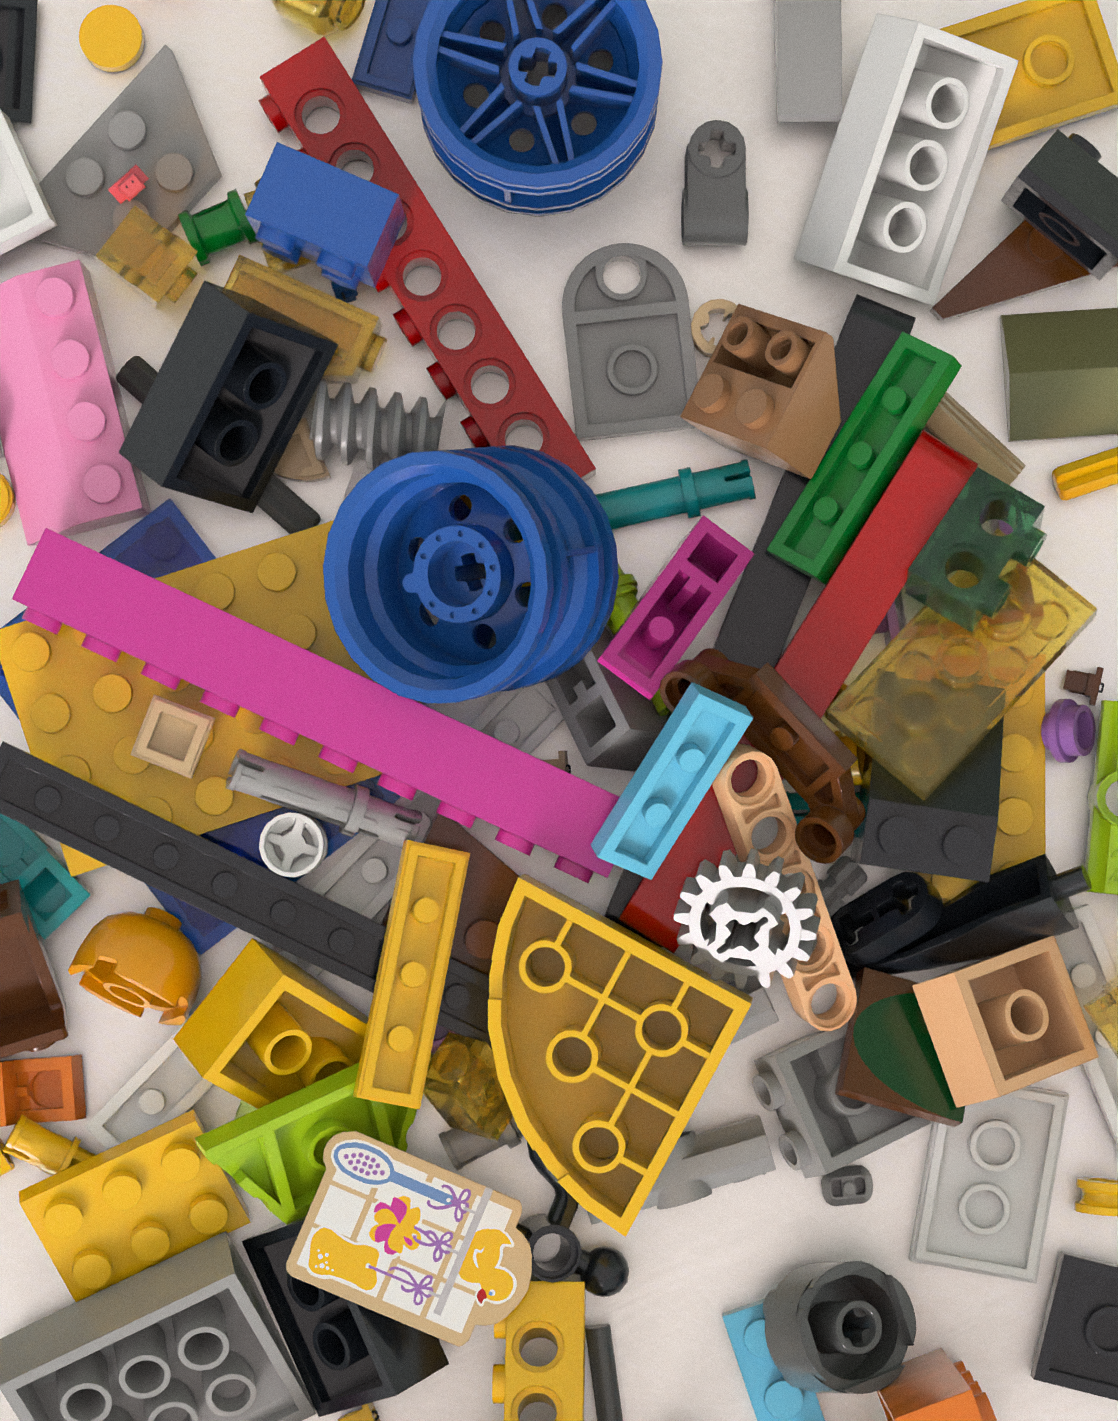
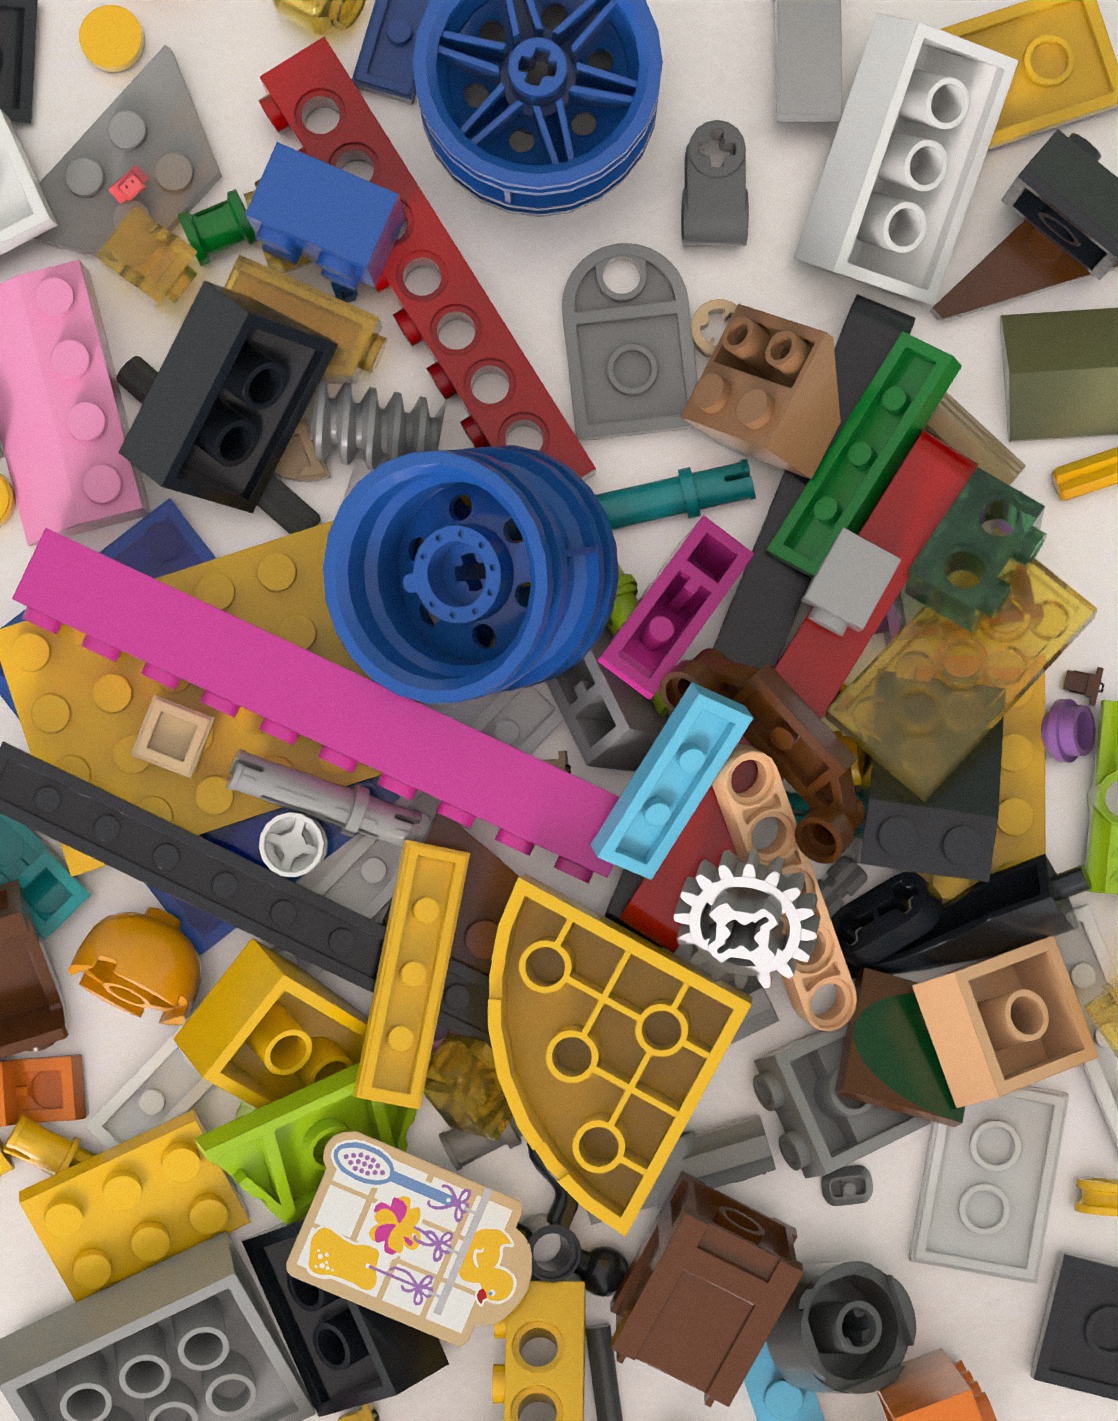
(705, 1289): none -> reddish brown container
(849, 583): none -> light grey brick

